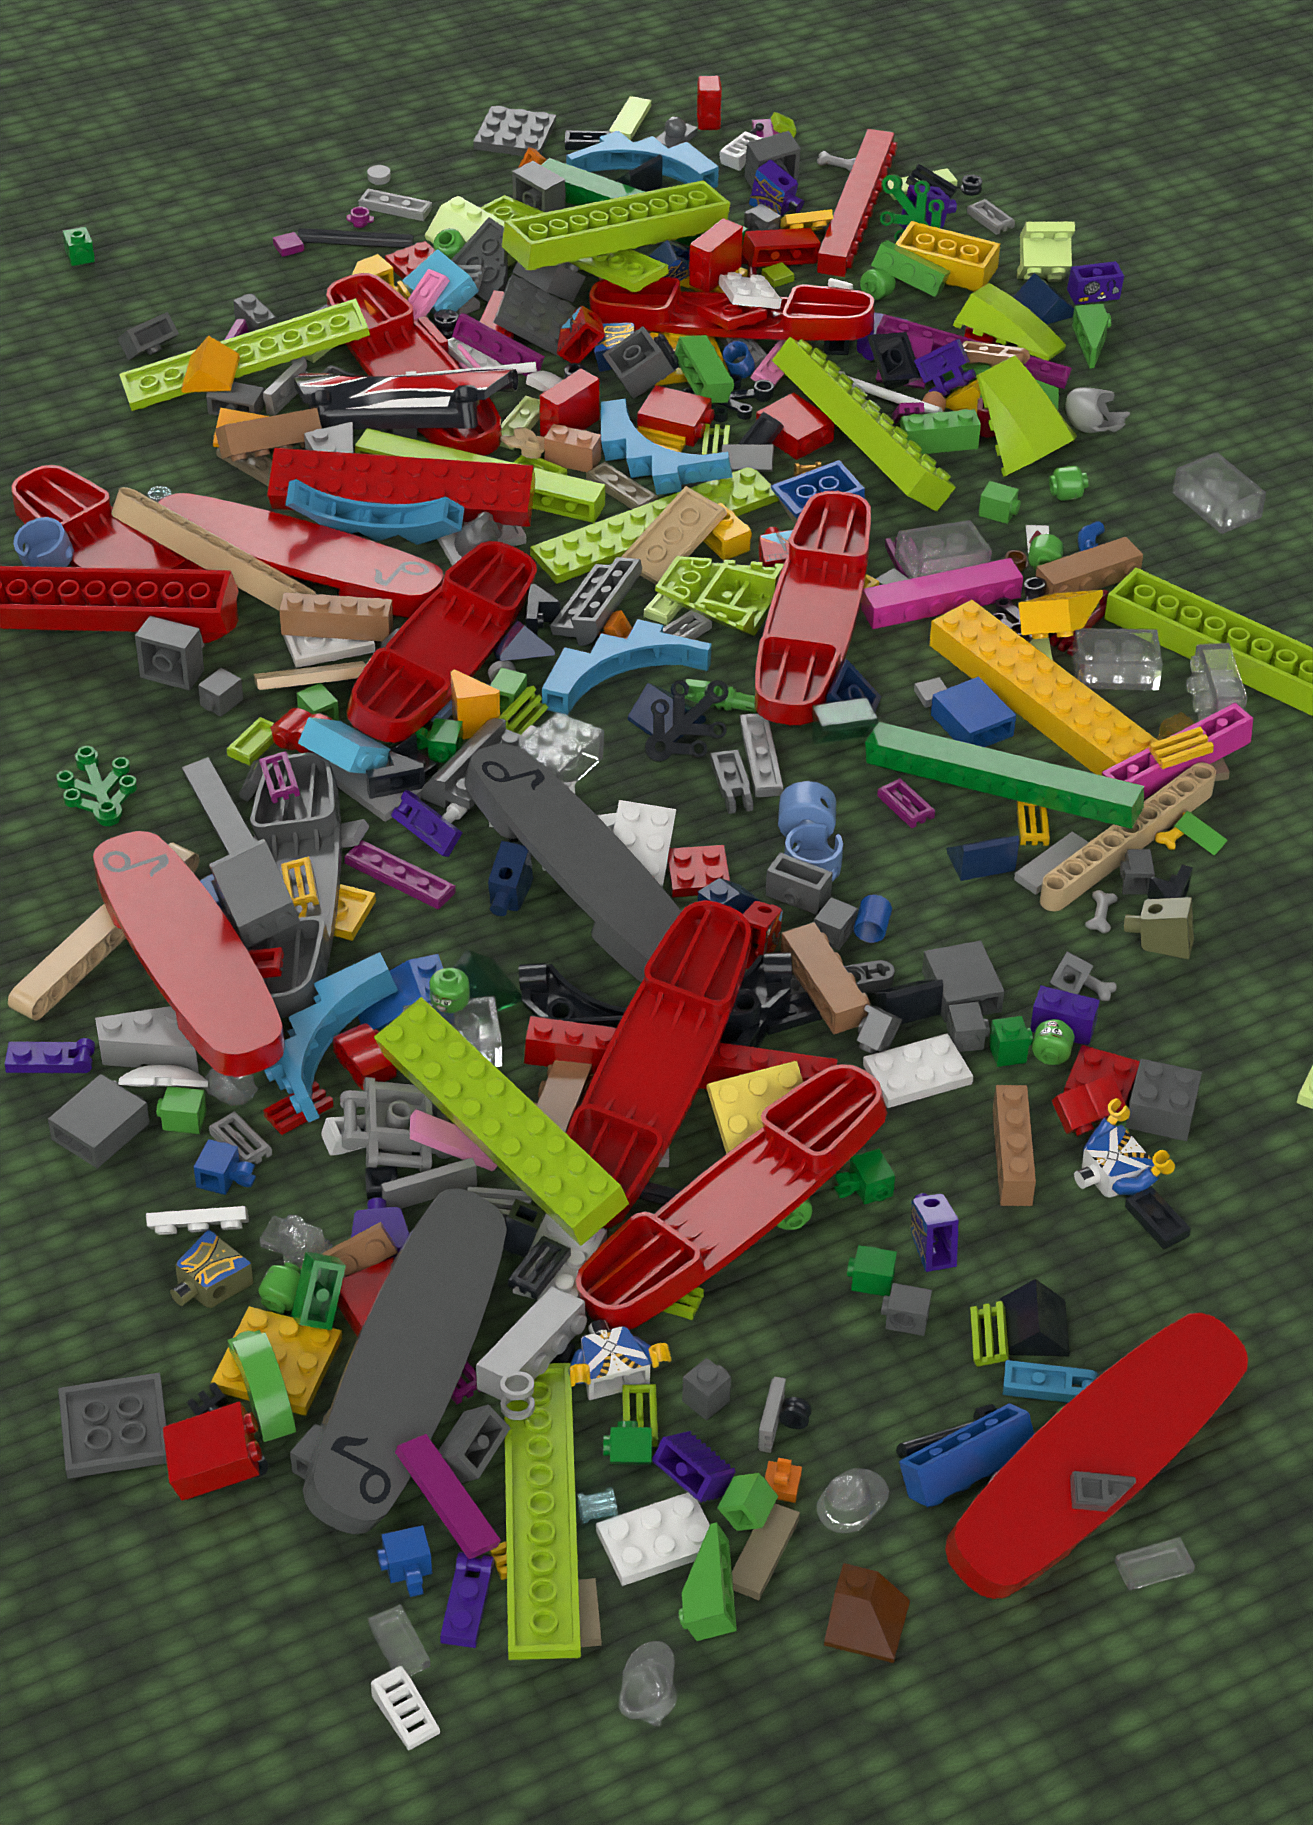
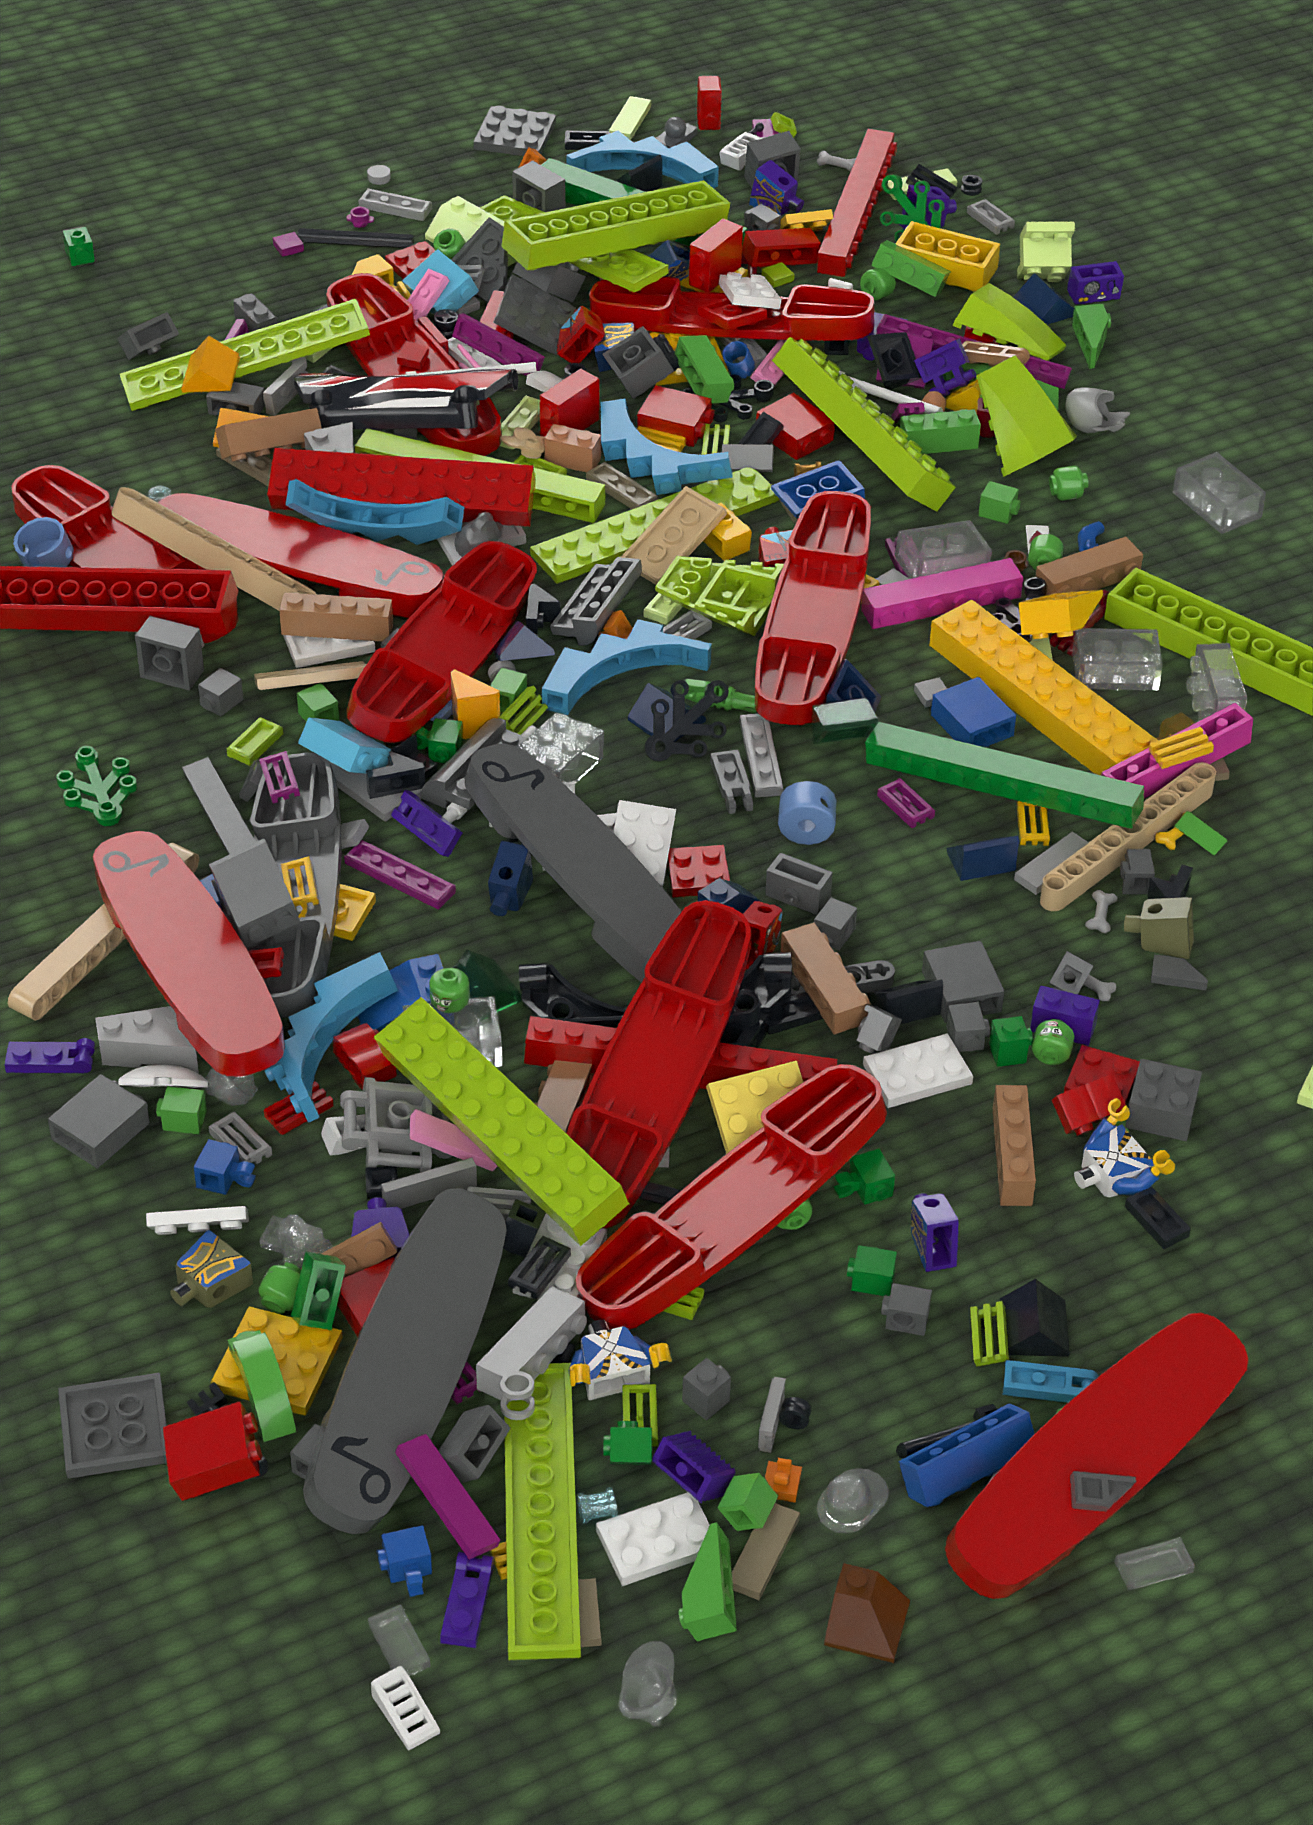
(289, 728): red brick -> none
(413, 355): none -> red tile
(813, 847): medium blue piece -> none
(872, 918): blue piece -> none
(1177, 973): none -> dark grey tile

